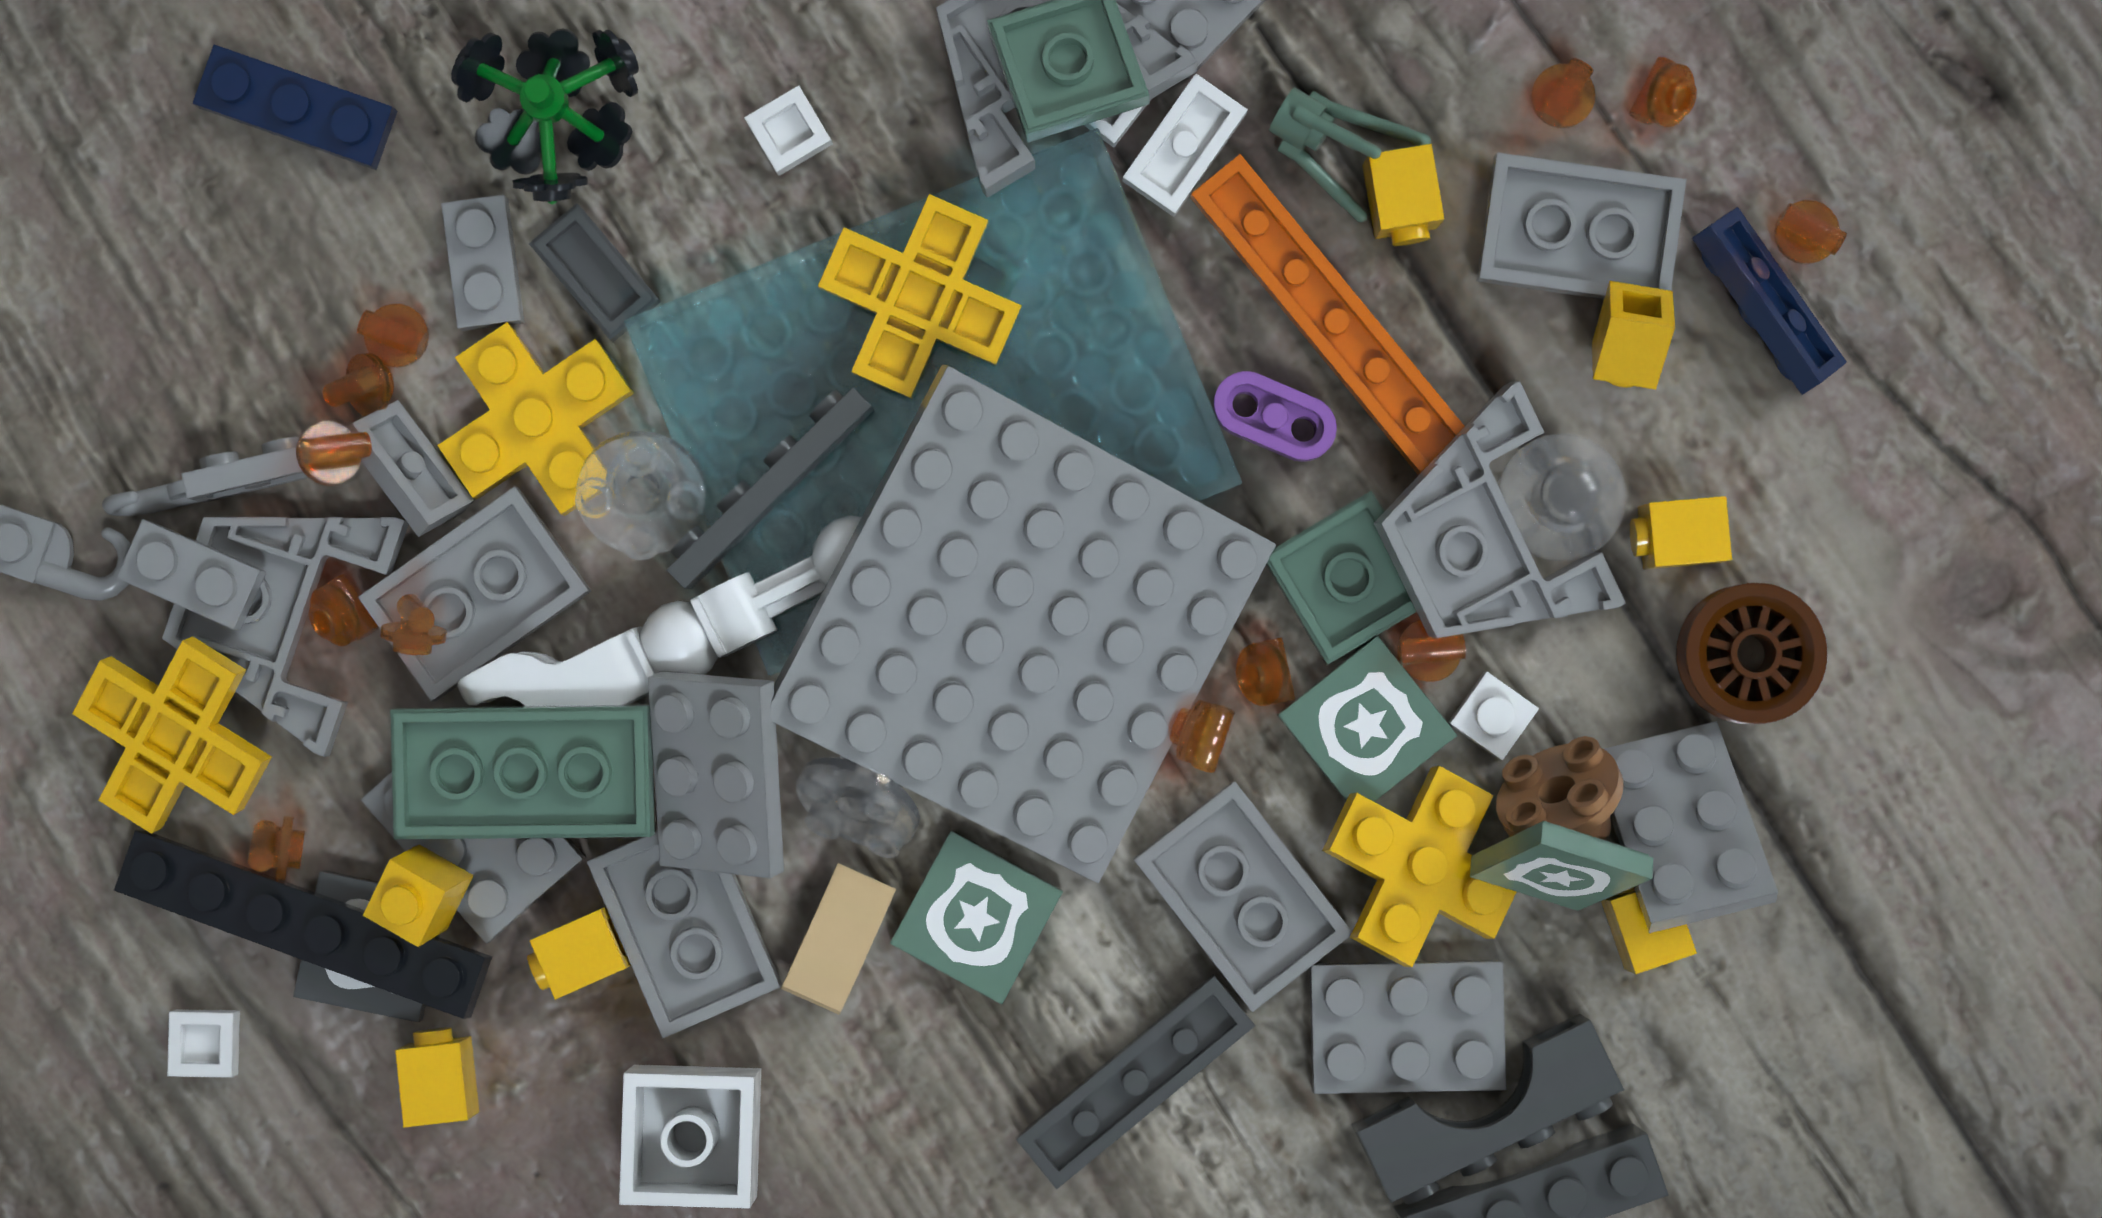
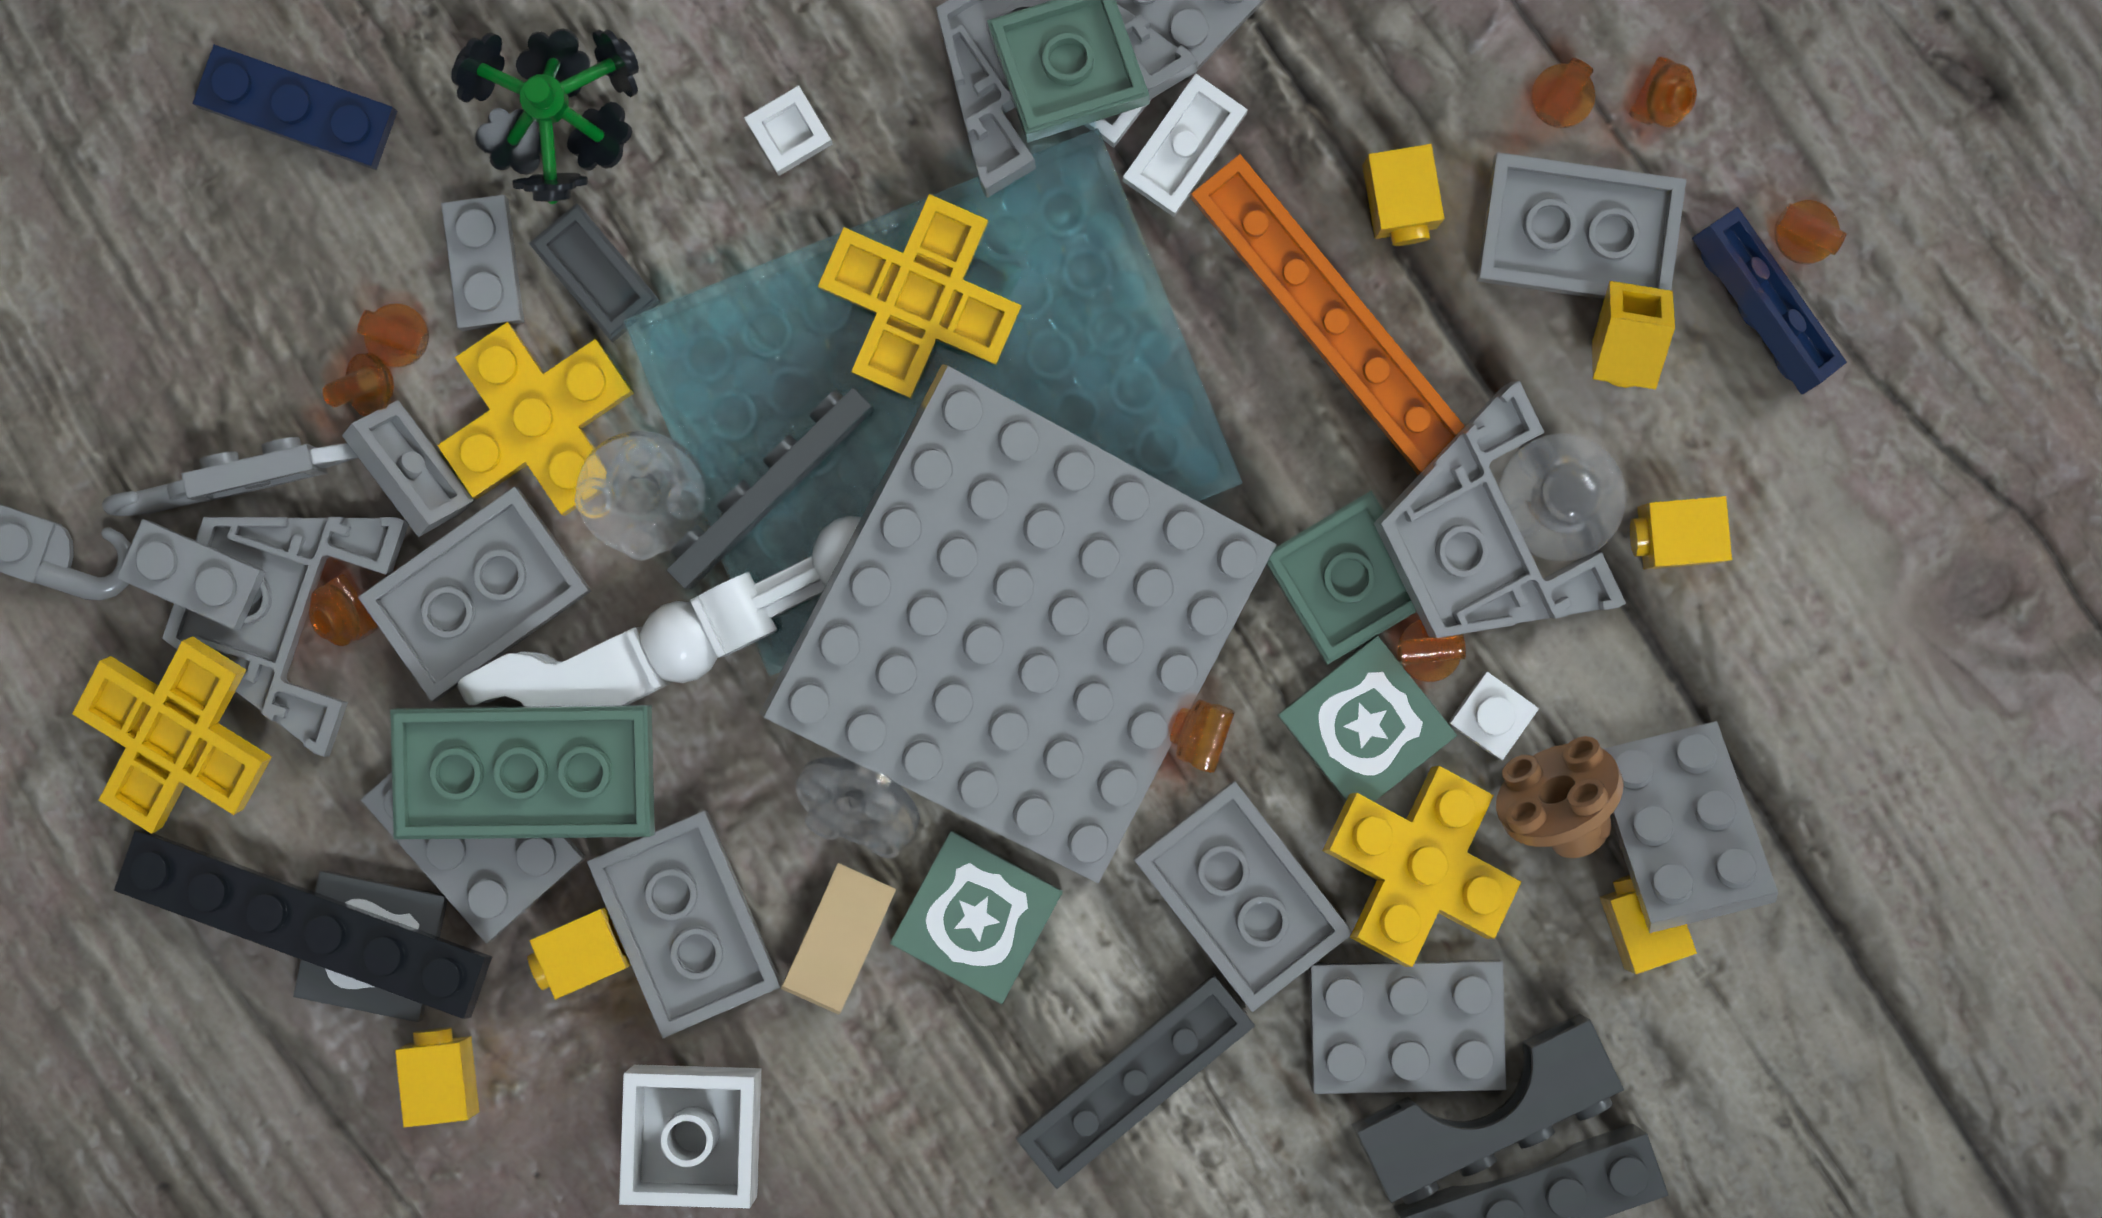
(203, 1043): white plate -> none
(276, 847): clear orange plate -> none
(331, 452): clear orange plate -> none
(416, 629): clear orange plate -> none
(418, 895): yellow brick -> none
(716, 774): light grey plate -> none
(1265, 673): clear orange plate -> none
(1275, 412): medium lavender plate -> none
(1310, 119): sand green plant -> none
(1561, 866): sand green tile -> none
(1806, 669): reddish brown wheel -> none

